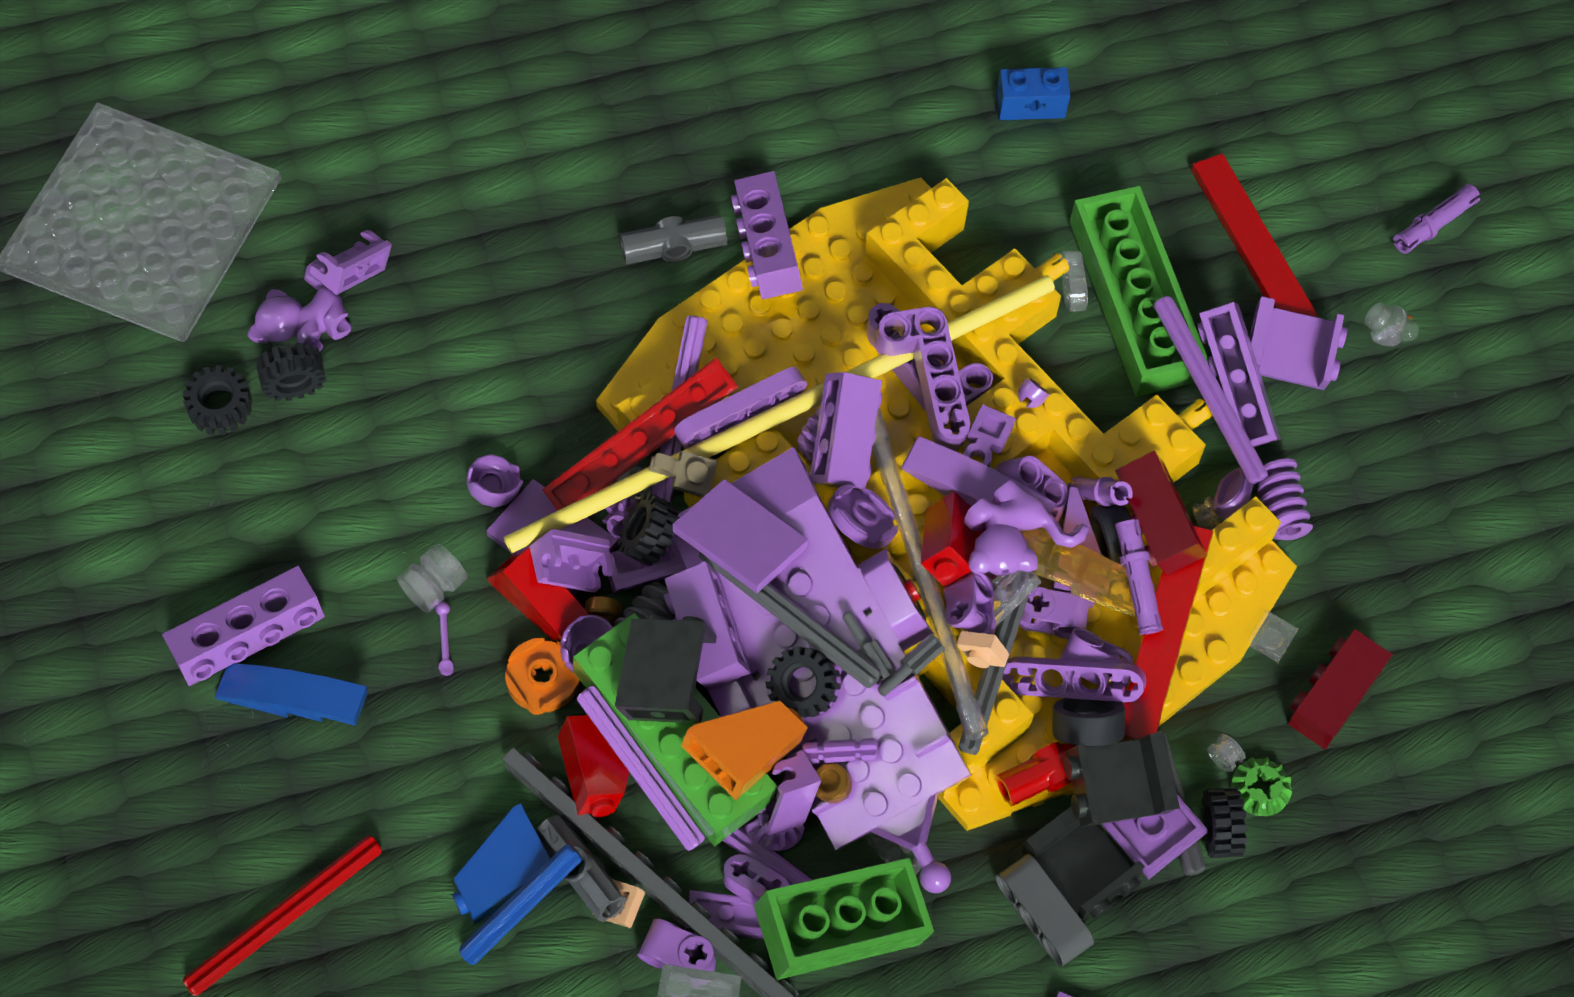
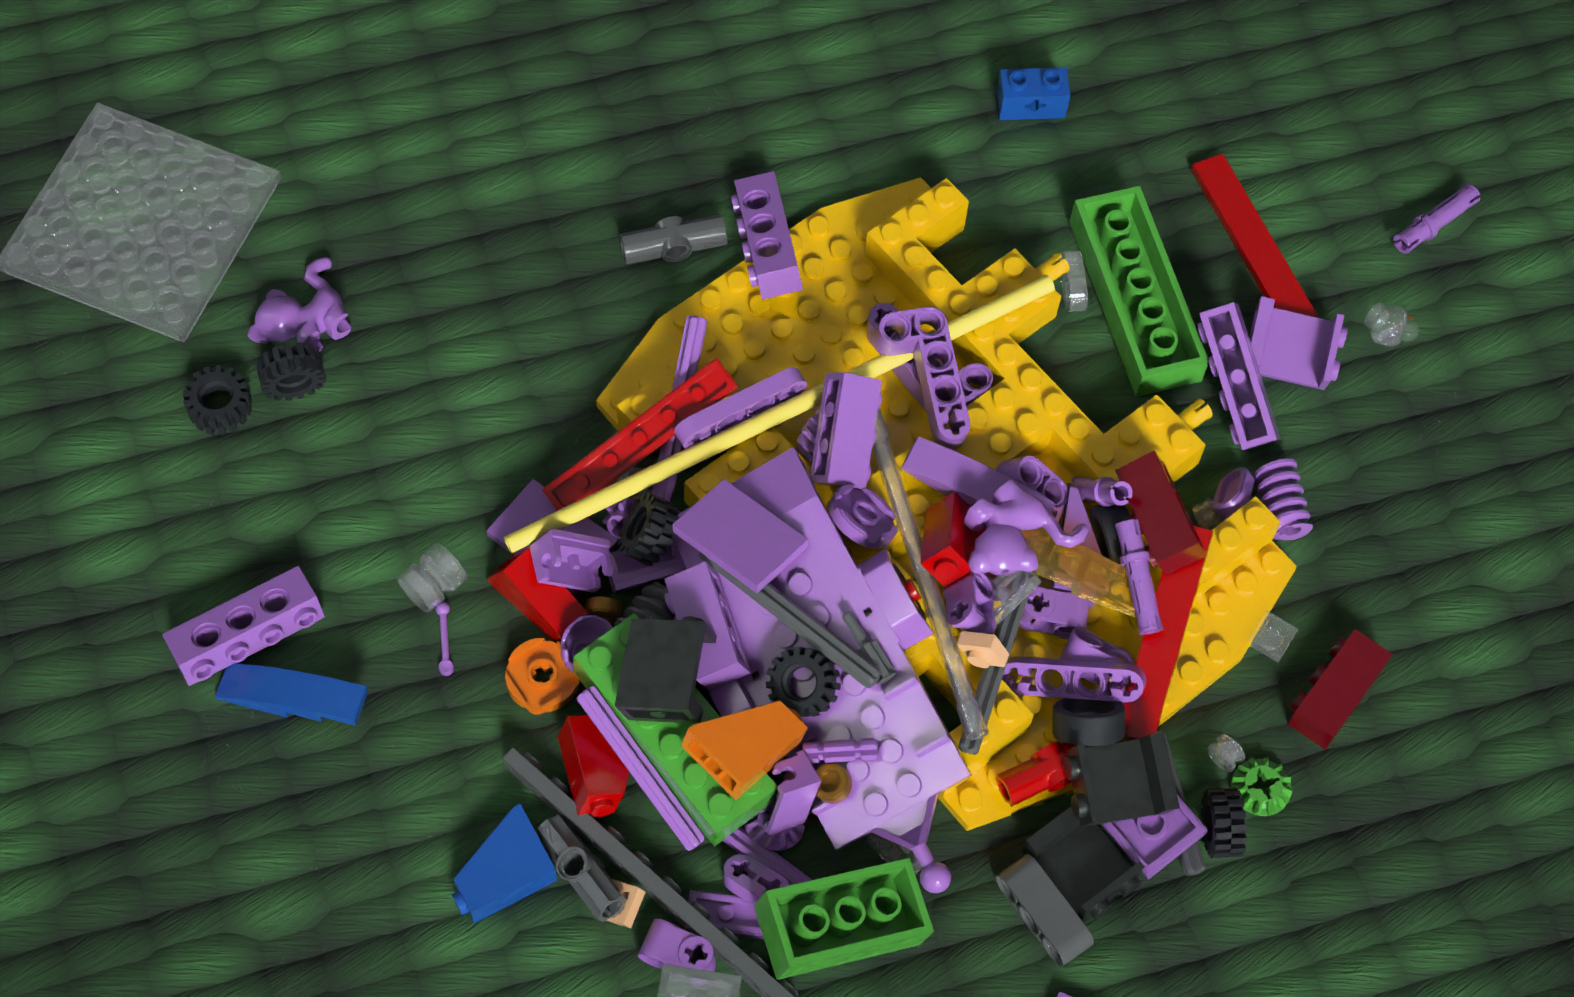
(281, 915): red axle -> none
(352, 265): medium lavender hinge -> none
(493, 480): medium lavender hair -> none
(520, 904): blue axle -> none
(689, 473): dark tan plate -> none
(913, 662): dark grey axle -> none
(989, 433): medium lavender plate -> none
(1033, 391): medium lavender hinge -> none
(1210, 390): medium lavender axle -> none

